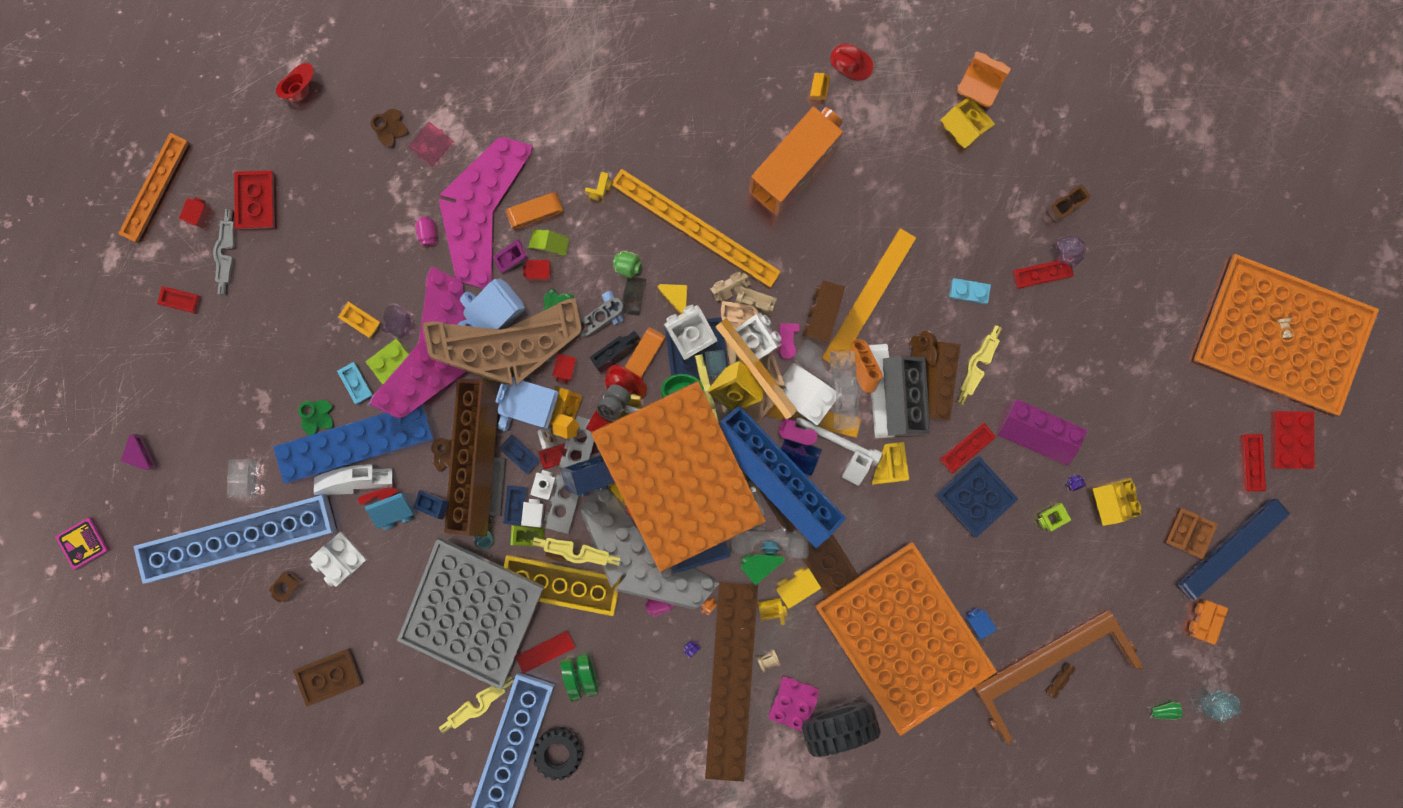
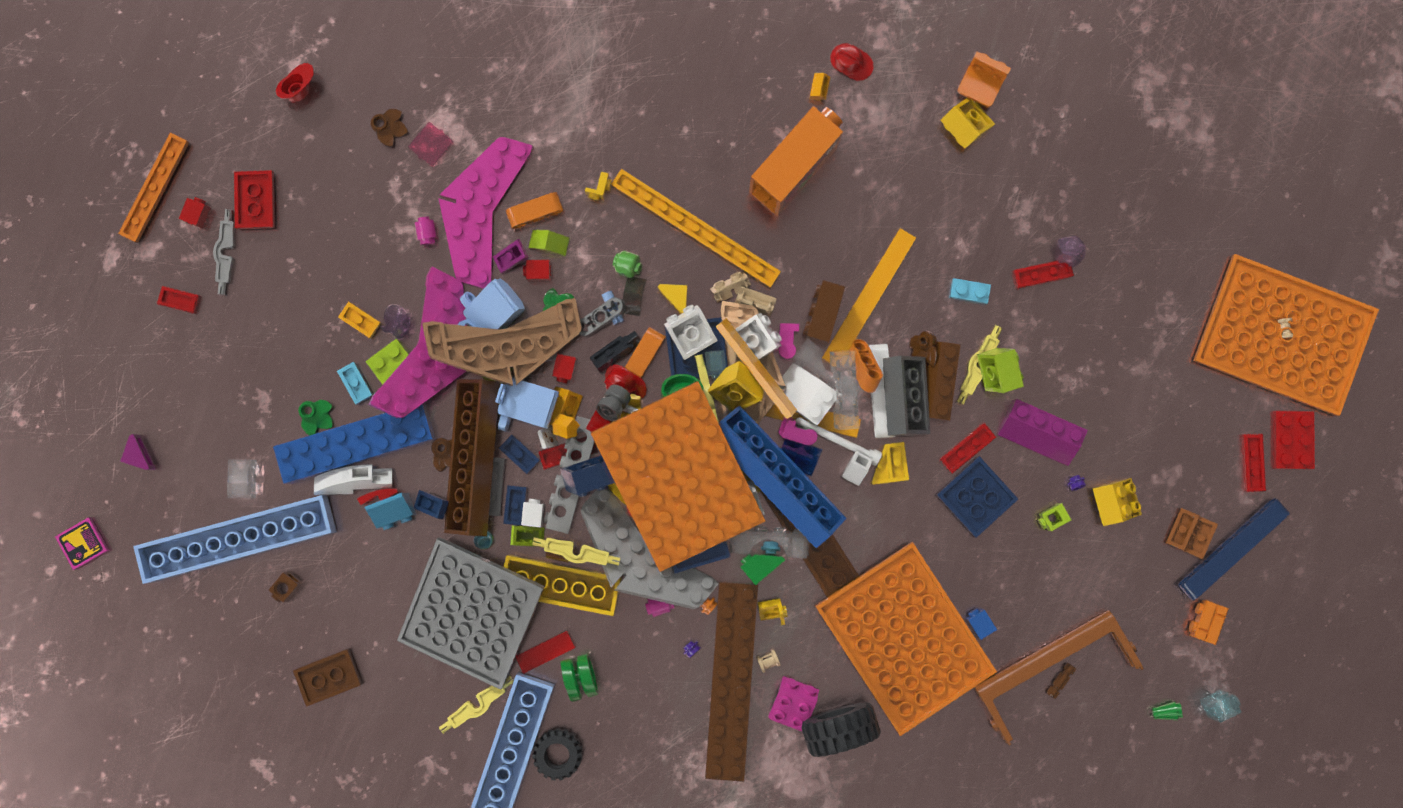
(337, 560): white plate -> none
(543, 485): white brick -> none
(798, 587): yellow brick -> none
(1000, 370): none -> lime brick
(1071, 201): reddish brown brick -> none

